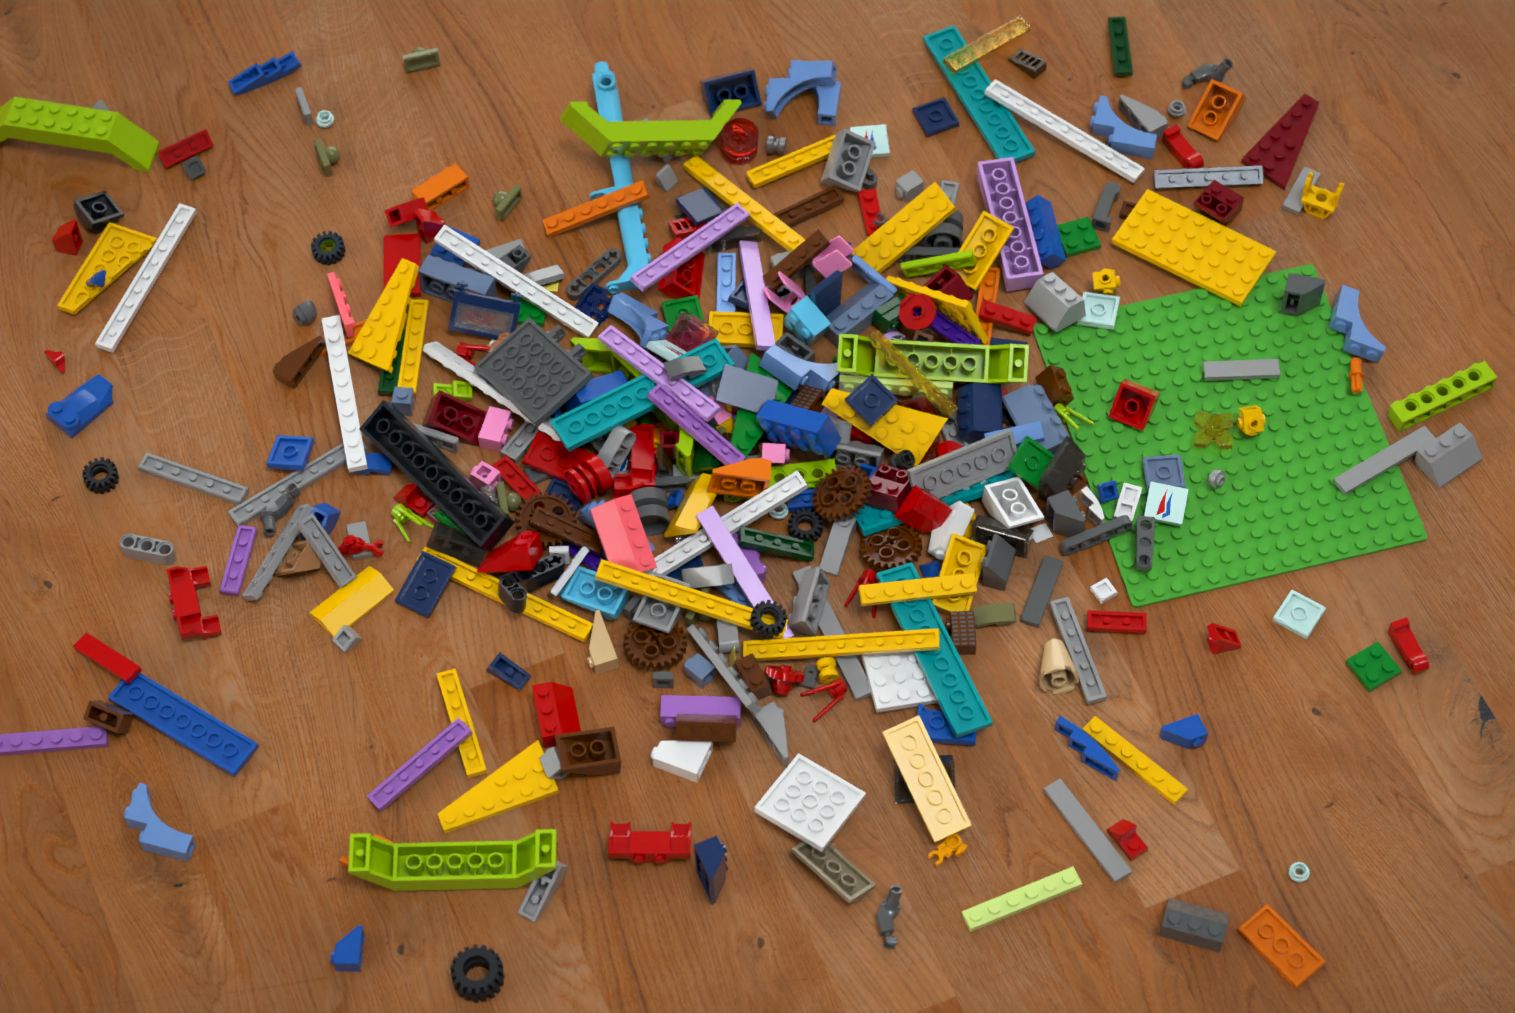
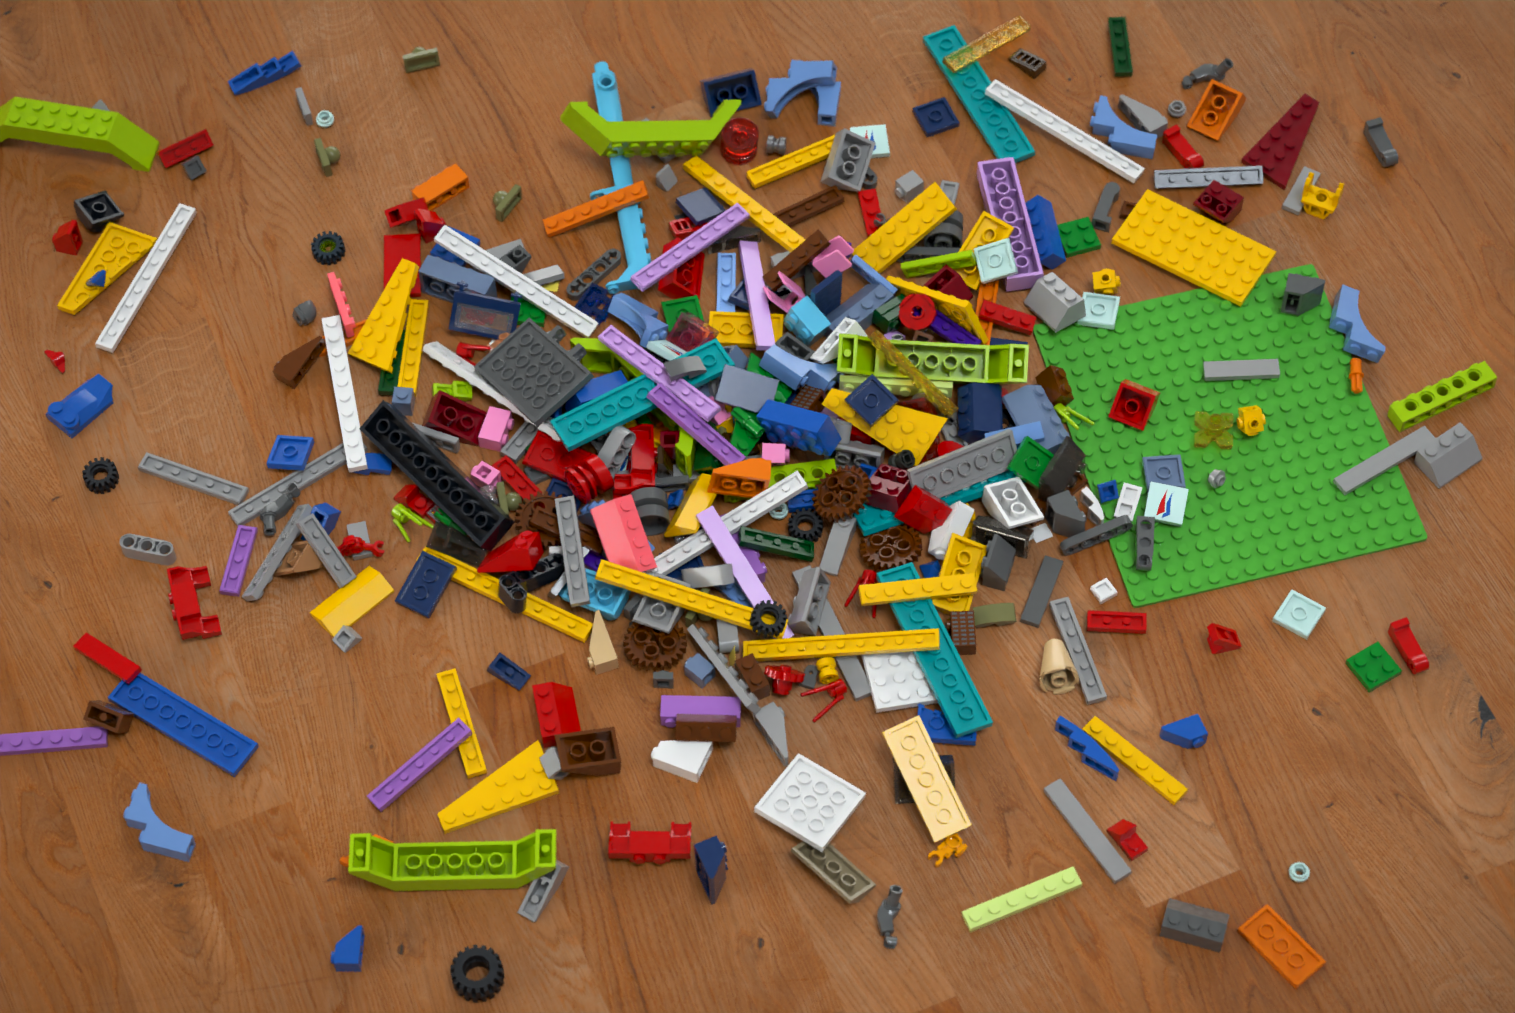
(572, 551): none -> light grey plate
(747, 422): none -> green axle
(829, 348): none -> white slope
(995, 261): none -> light aqua tile
(1380, 142): none -> dark grey leg

